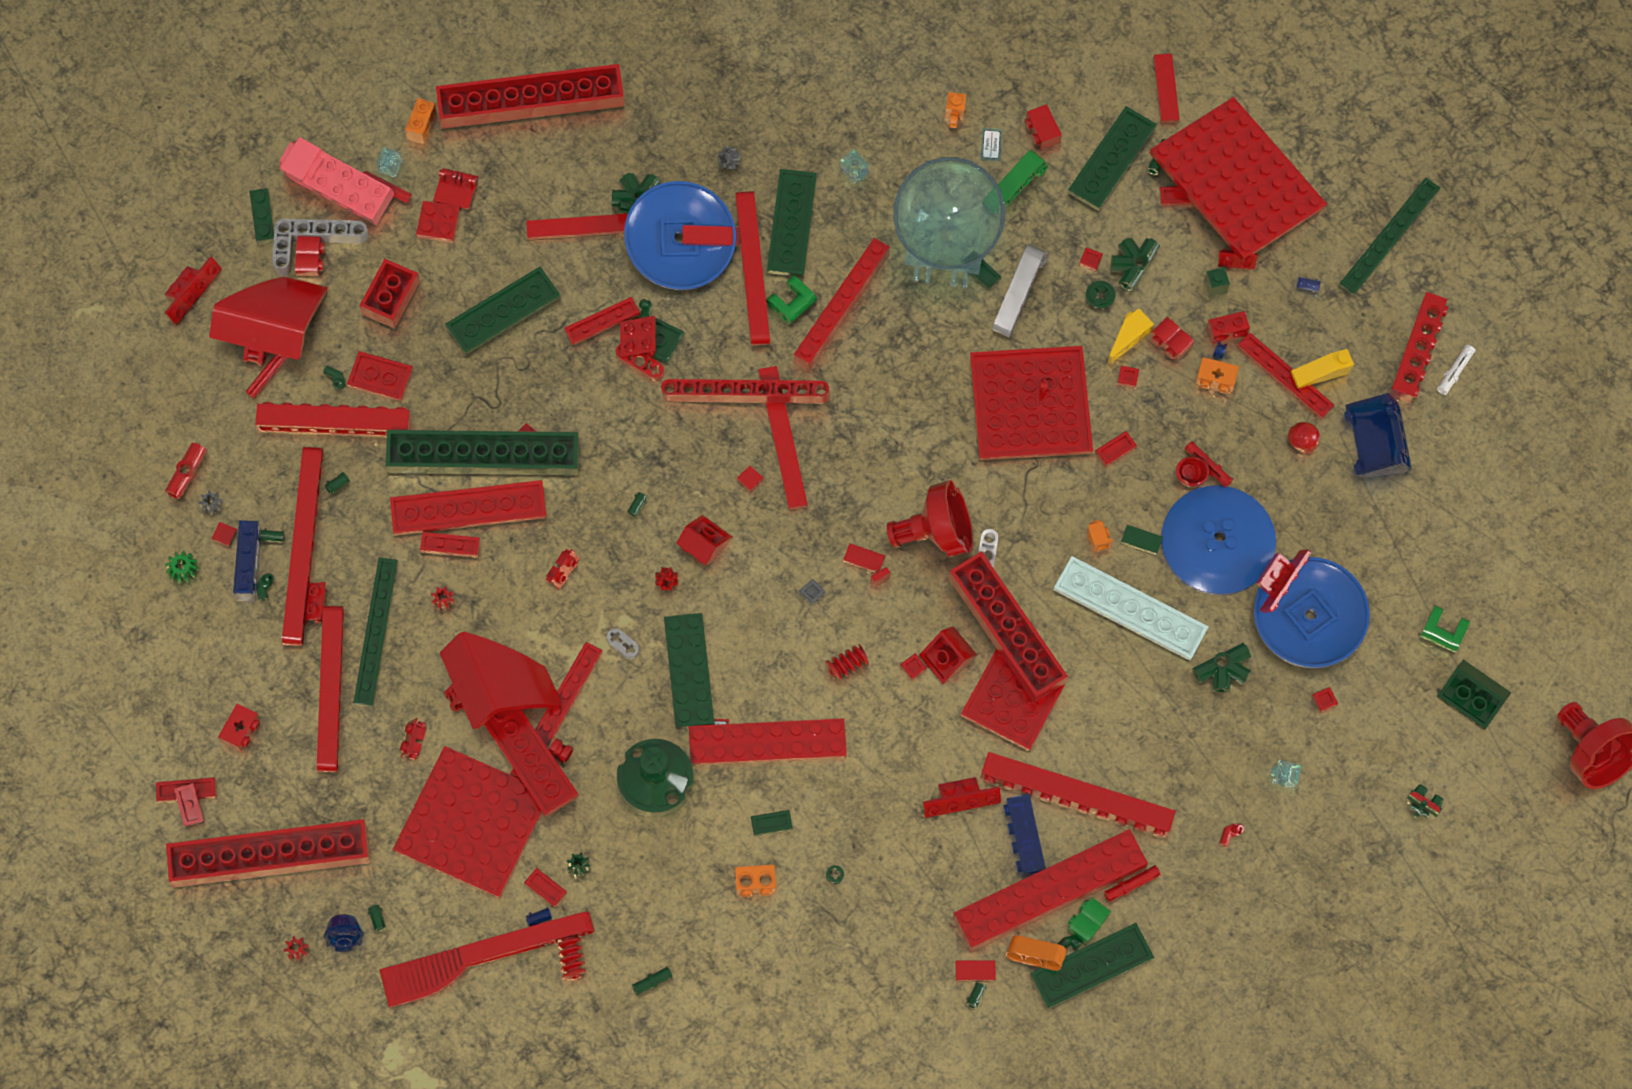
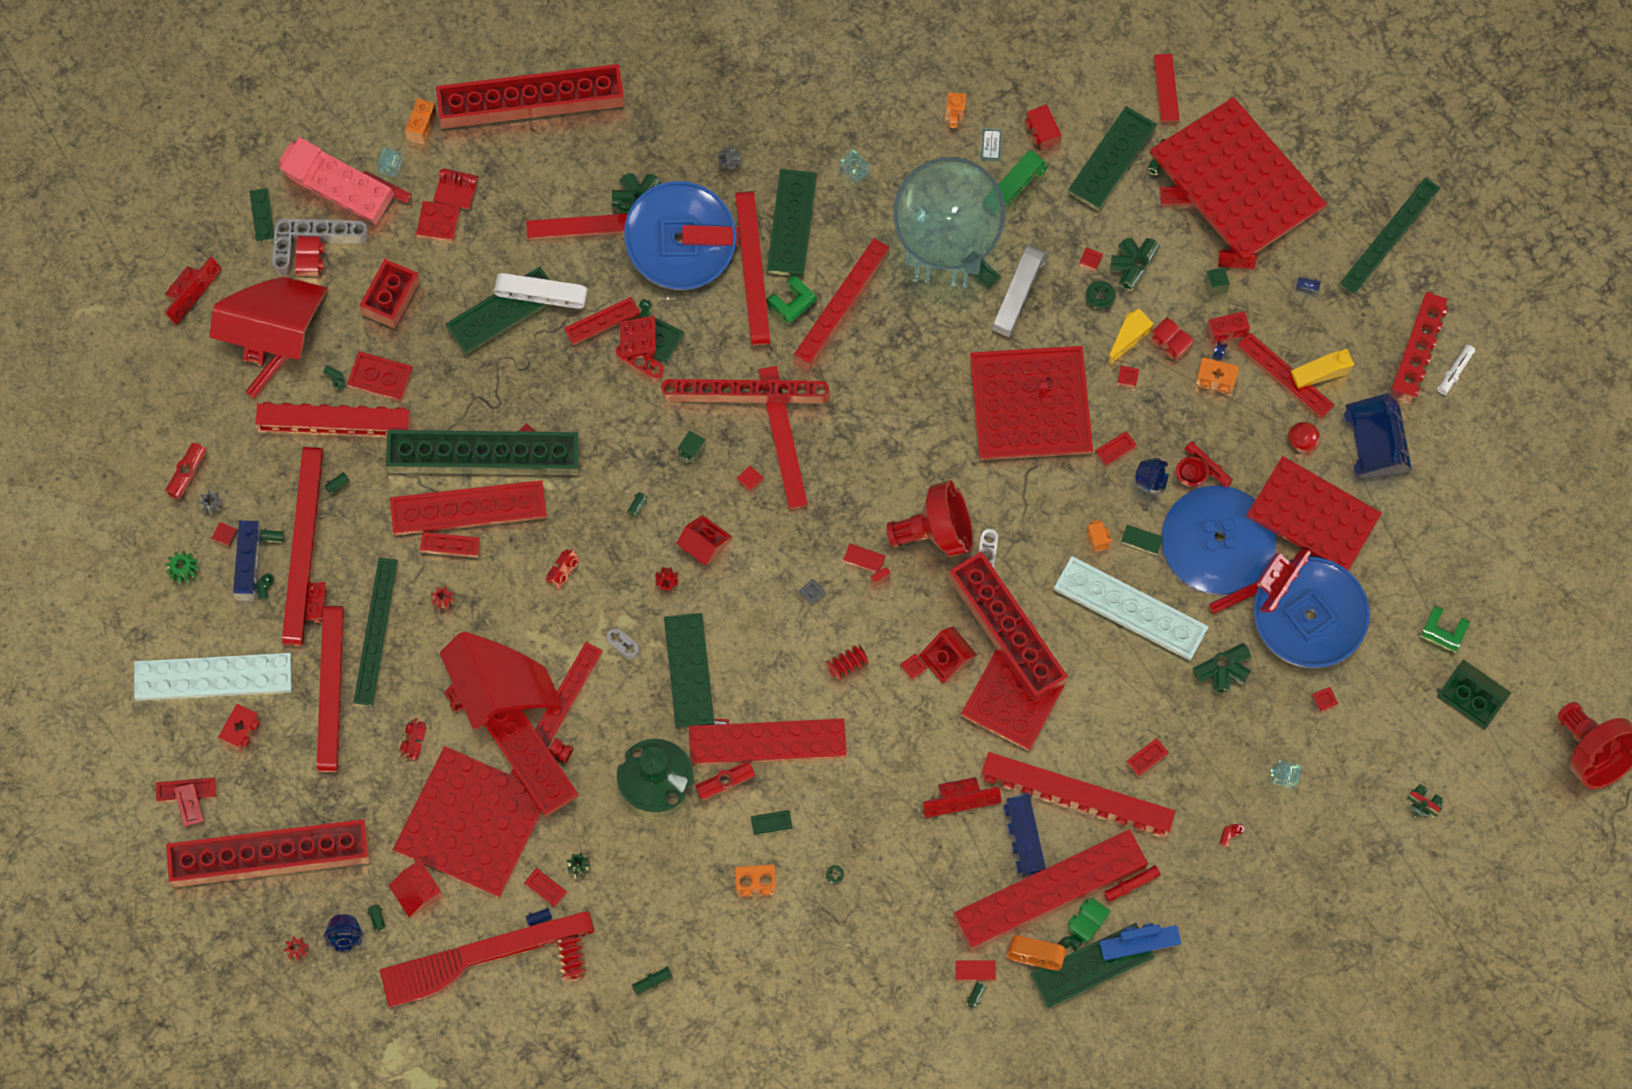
(212, 676): none -> light aqua plate
(415, 889): none -> red slope
(540, 290): none -> white beam
(691, 447): none -> dark green brick
(713, 785): none -> red piece
(1140, 940): none -> blue bracket
(1147, 757): none -> red plate
(1152, 476): none -> clear blue cone
(1233, 598): none -> red axle
(1313, 514): none -> red plate

